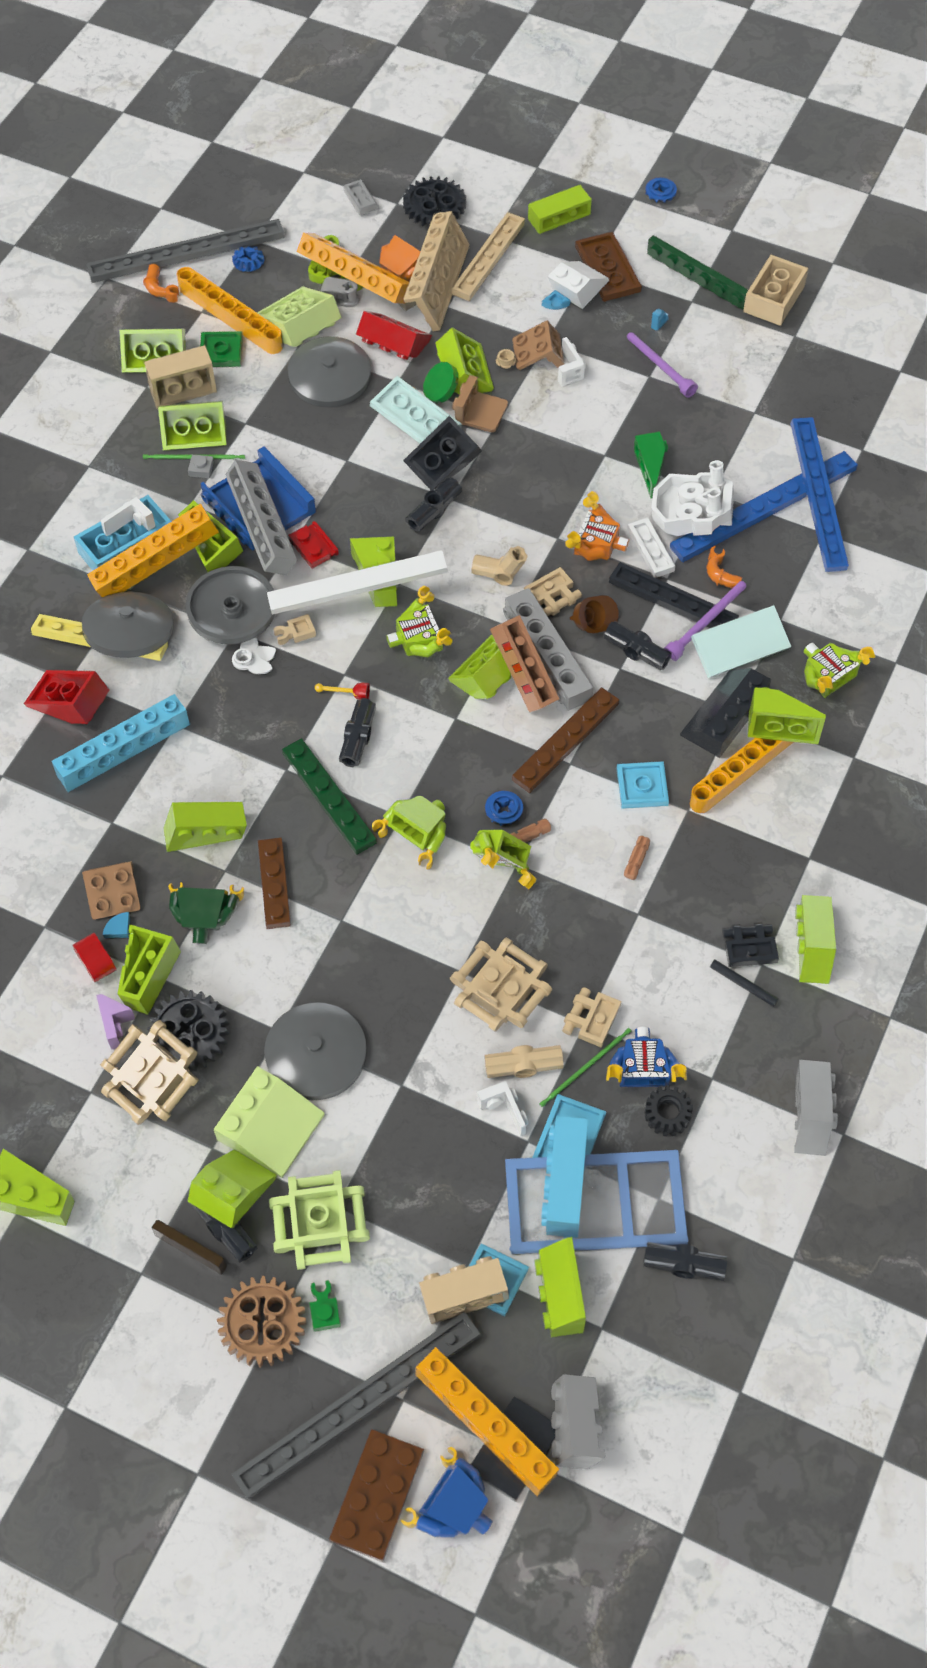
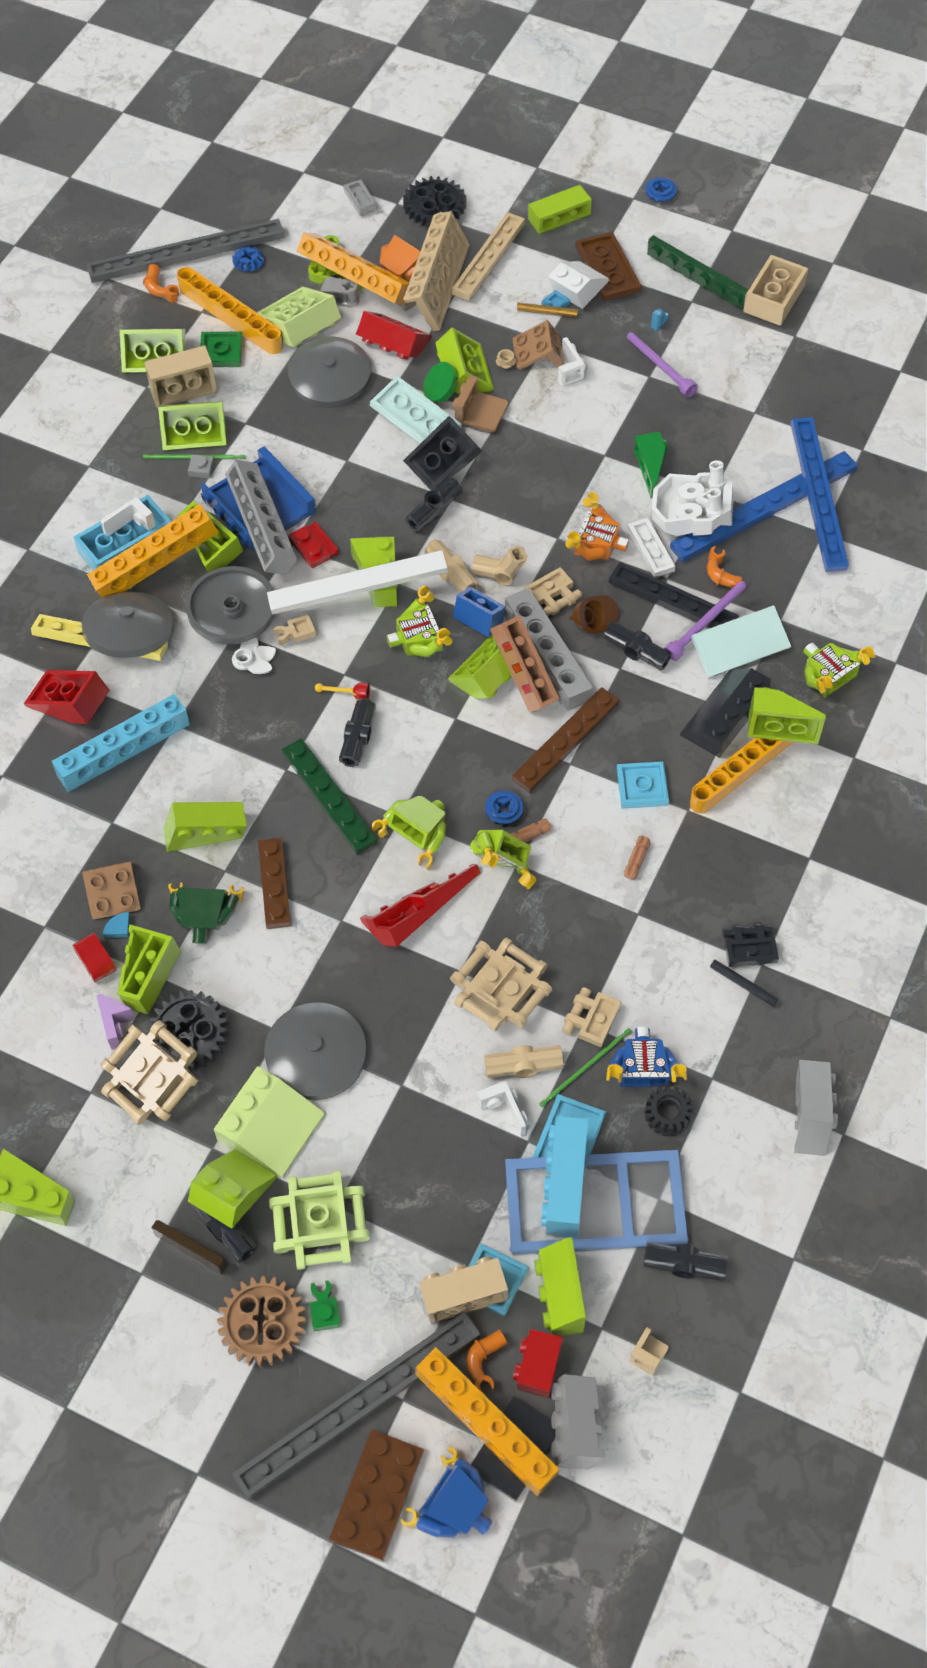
(408, 914): none -> red wedge
(457, 572): none -> tan piece
(478, 611): none -> blue brick
(479, 1352): none -> orange piece
(538, 1363): none -> red brick
(547, 309): none -> pearl gold bar
(648, 1352): none -> tan panel
(816, 938): lime wedge -> none

